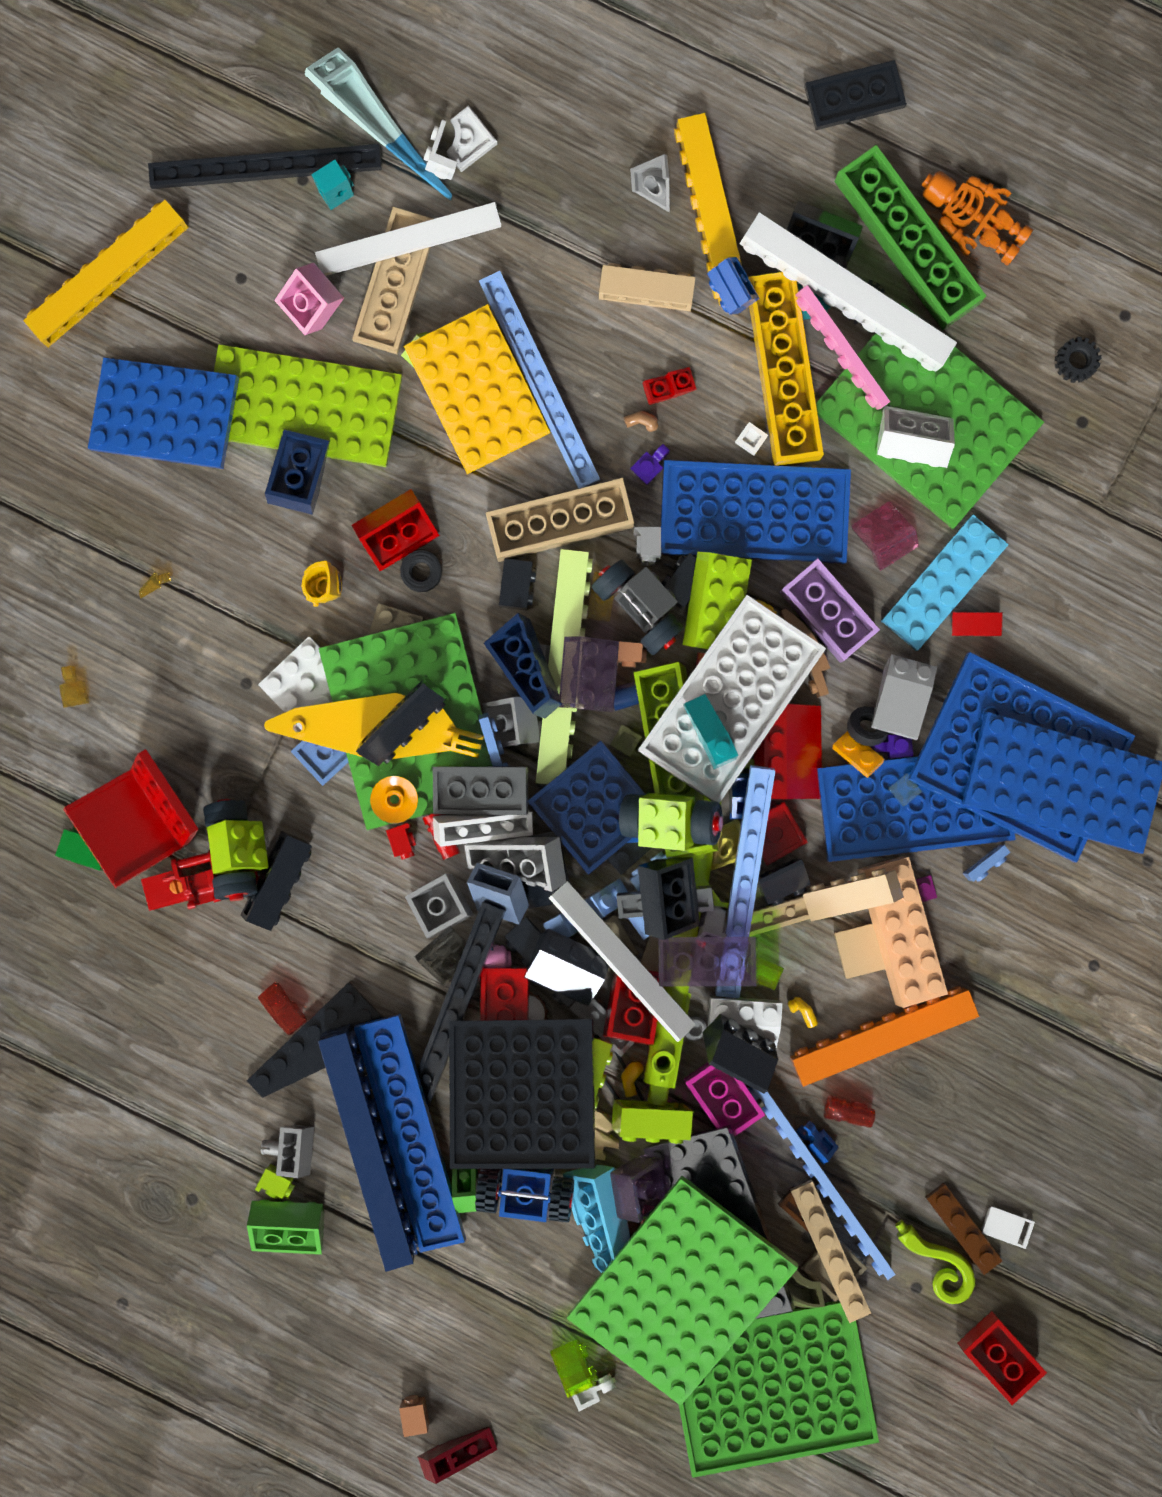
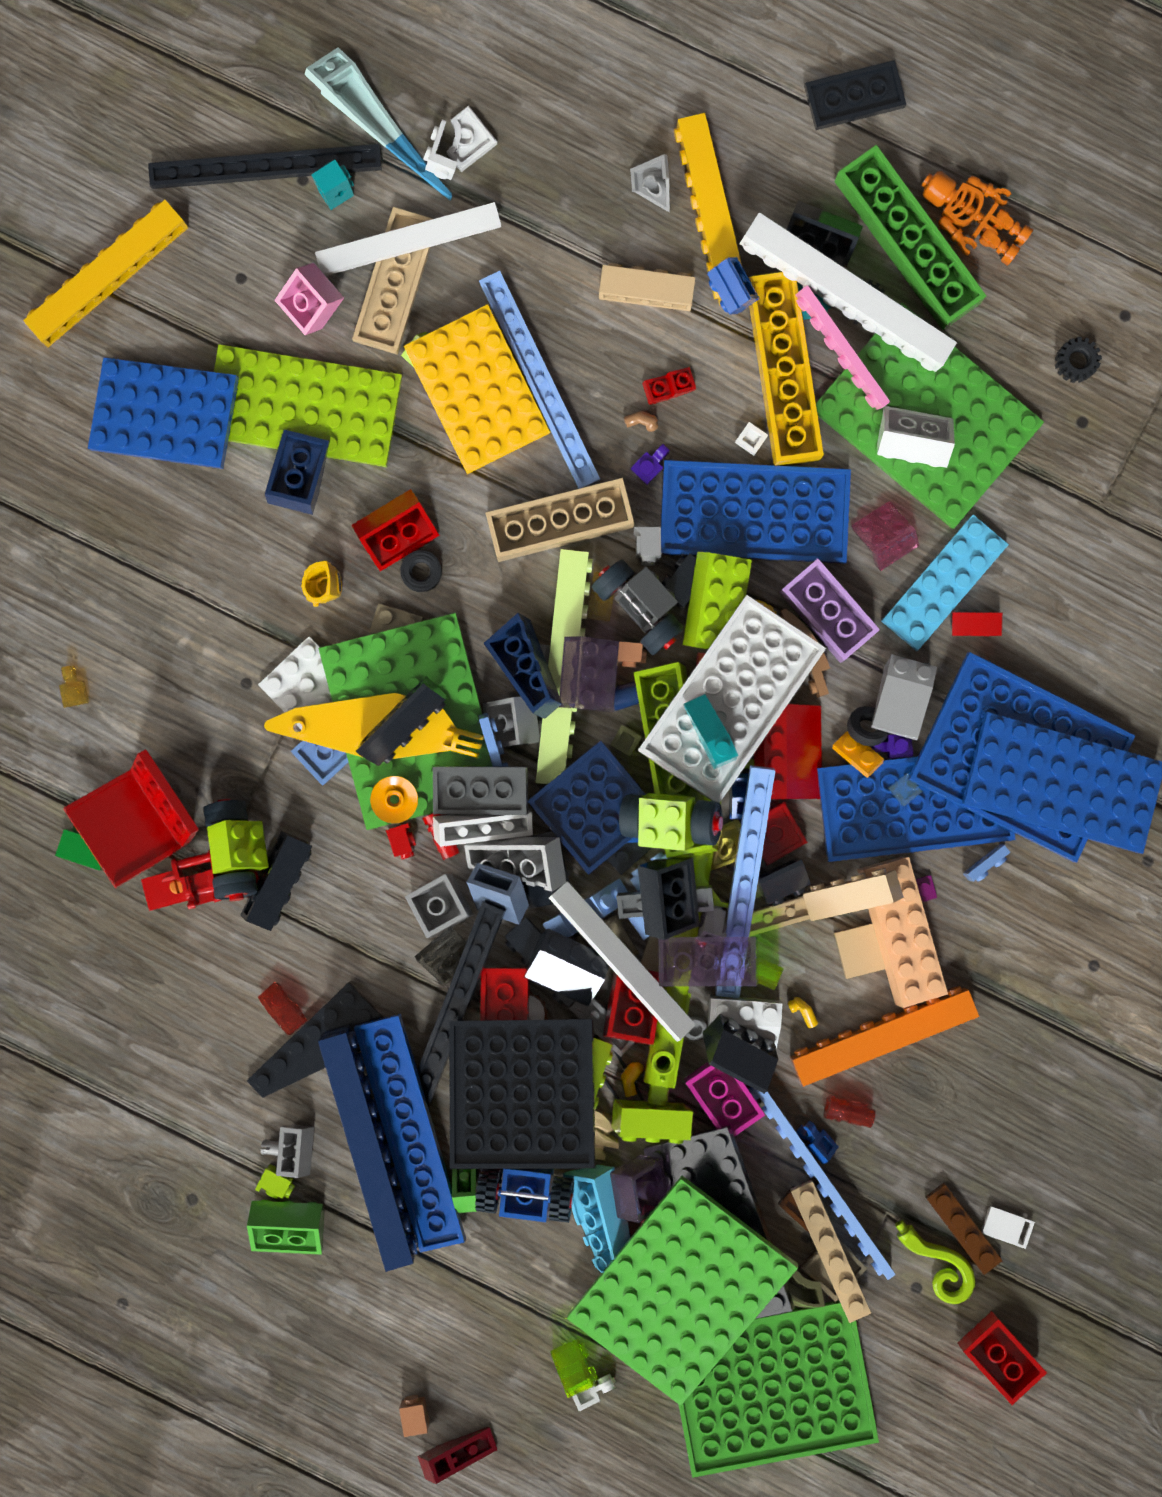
(154, 583): clear yellow bar -> none
(498, 957): bright pink head -> none
(516, 584): black brick -> none

